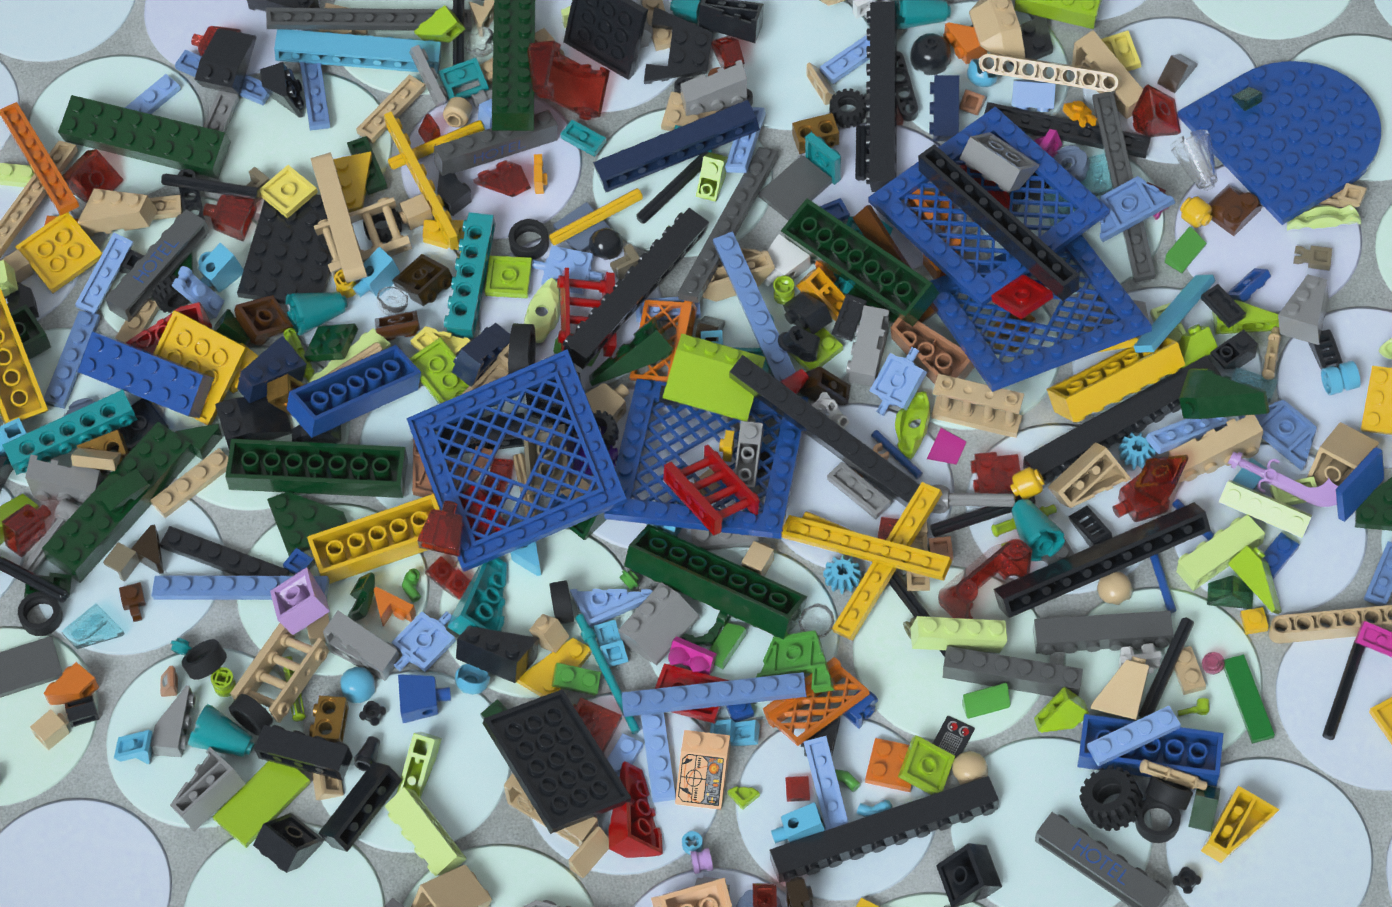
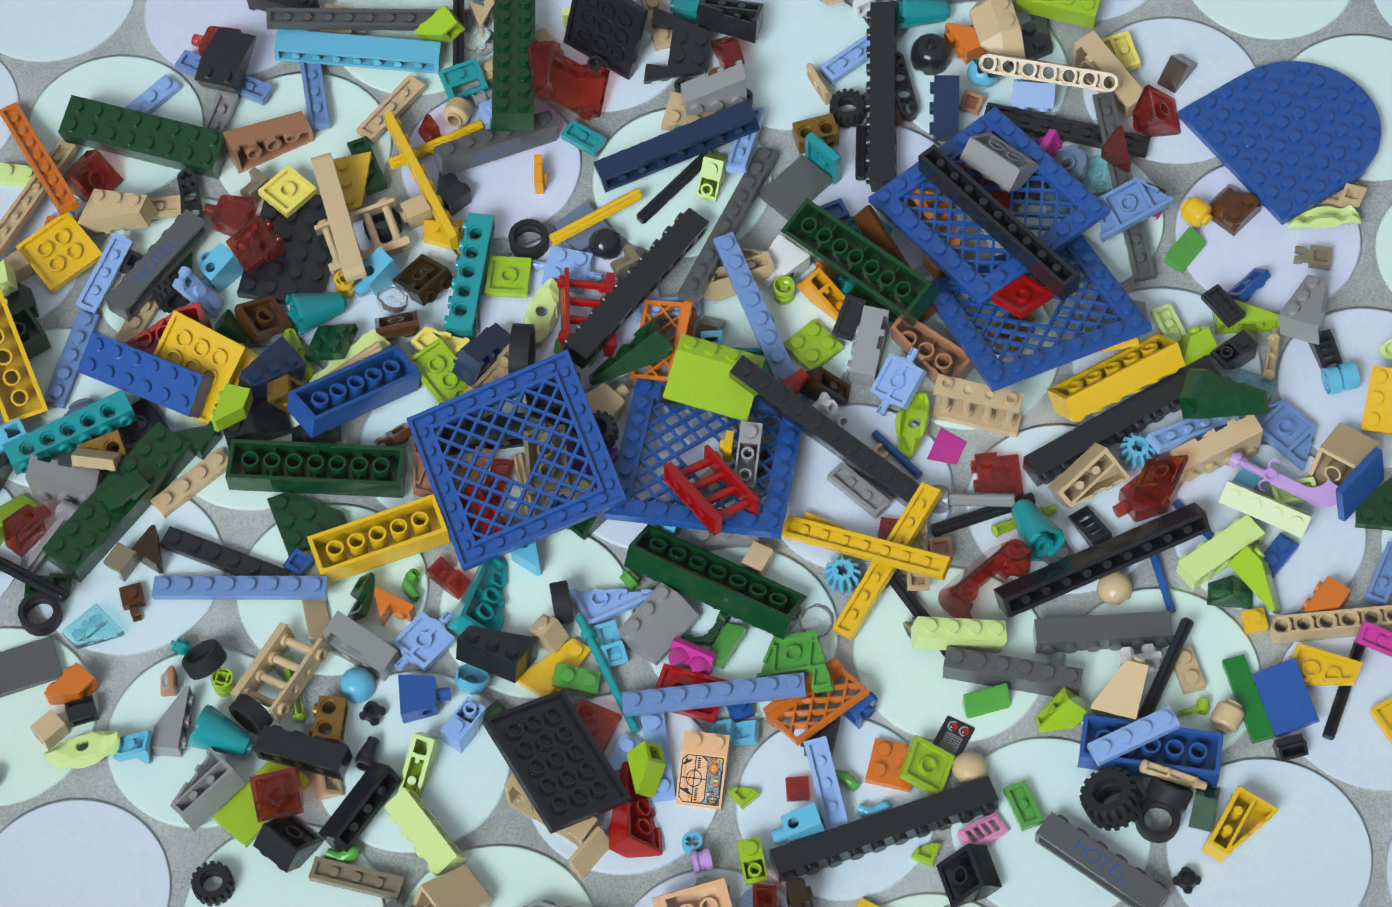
(100, 745): none -> yellowish green piece
(210, 186): black axle -> none
(219, 894): none -> black tyre
(232, 406): none -> lime slope
(256, 243): none -> clear red plate
(267, 140): none -> nougat wedge
(277, 794): none -> clear red slope
(283, 87): black slope -> none
(299, 601): lavender slope -> none
(342, 856): none -> bright green arm
(356, 878): none -> dark tan plate
(395, 436): none -> reddish brown plate
(428, 75): light grey plate -> none
(443, 530): clear red torso -> none
(463, 724): none -> light blue slope
(505, 178): clear red slope -> none
(596, 60): none -> black plate
(646, 767): none -> lime slope
(752, 861): none -> lime slope
(800, 343): black piece -> none
(807, 313): black brick -> none
(927, 853): none -> lime tile
(963, 834): none -> bright pink slope
(1023, 805): none -> bright green plate
(1027, 483): yellow head -> none
(1079, 111): light orange plate -> none
(1116, 150): none -> clear red slope
(1174, 313): medium azure tile -> none
(1197, 158): clear cone -> none
(1213, 663): clear pink plate -> none
(1227, 716): none -> tan head
(1248, 98): slope -> none
(1285, 697): none -> blue tile
(1290, 747): none -> black piece
(1326, 668): none -> yellow wing
(1328, 596): none -> orange slope

